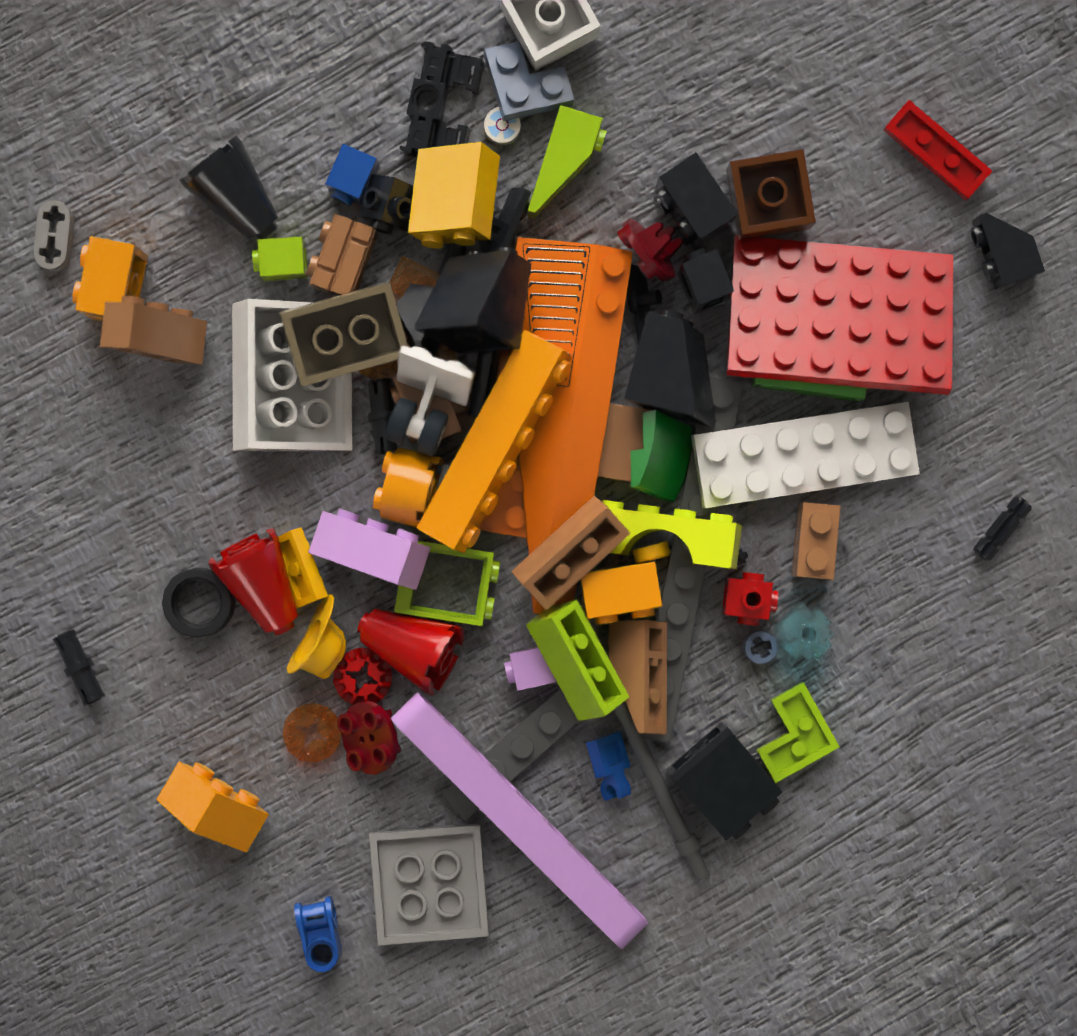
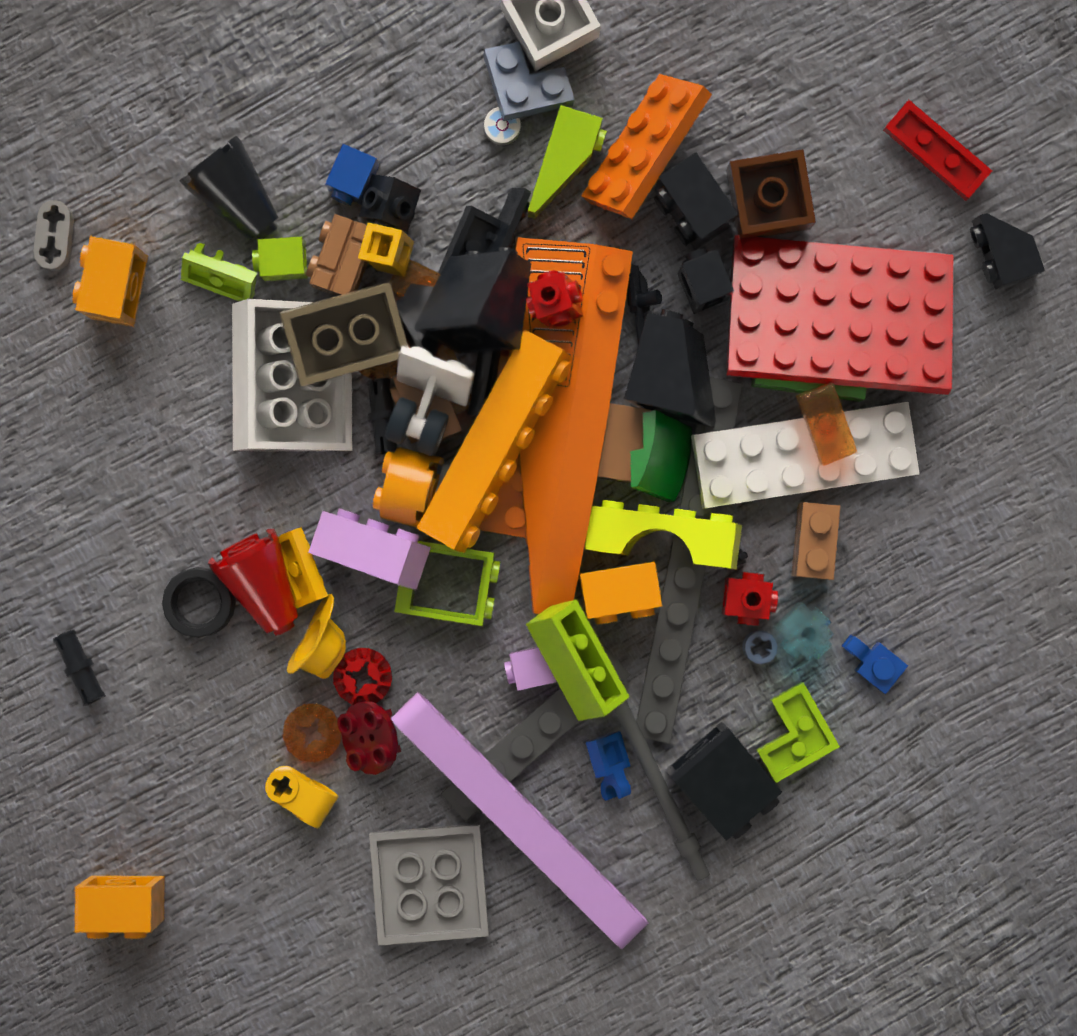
(119, 905): none -> light orange brick
(153, 331): medium nougat brick -> none
(212, 806): light orange brick -> none
(218, 275): none -> lime plate
(308, 799): none -> yellow piece
(318, 931): blue piece -> none
(386, 249): none -> yellow brick
(413, 646): red cone -> none
(444, 70): black piece -> none
(454, 194): yellow brick -> none
(562, 307): none -> red brick
(570, 552): medium nougat brick -> none
(640, 661): medium nougat slope -> none
(646, 145): none -> orange plate
(651, 552): yellow tile -> none
(652, 247): dark red plate -> none
(826, 423): none -> clear orange plate
(877, 664): none -> blue plate
(1002, 528): black axle -> none

